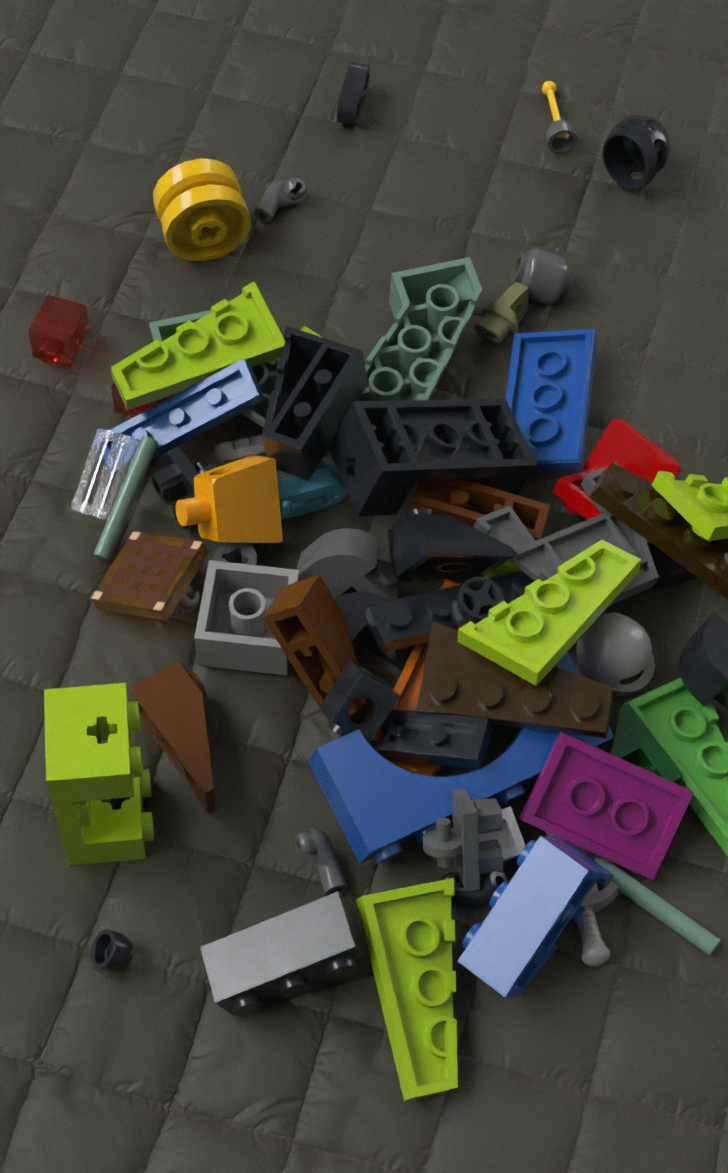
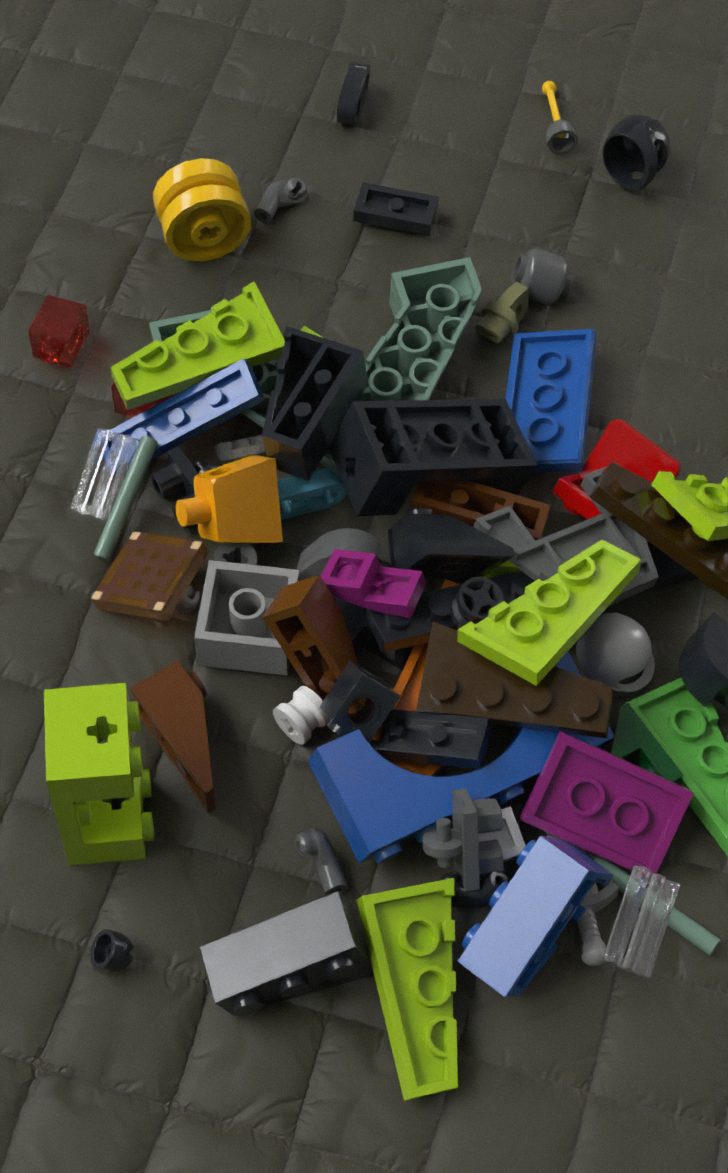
(301, 715): none -> white wheel
(363, 582): none -> magenta slope
(396, 208): none -> black plate
(648, 923): none -> clear tile

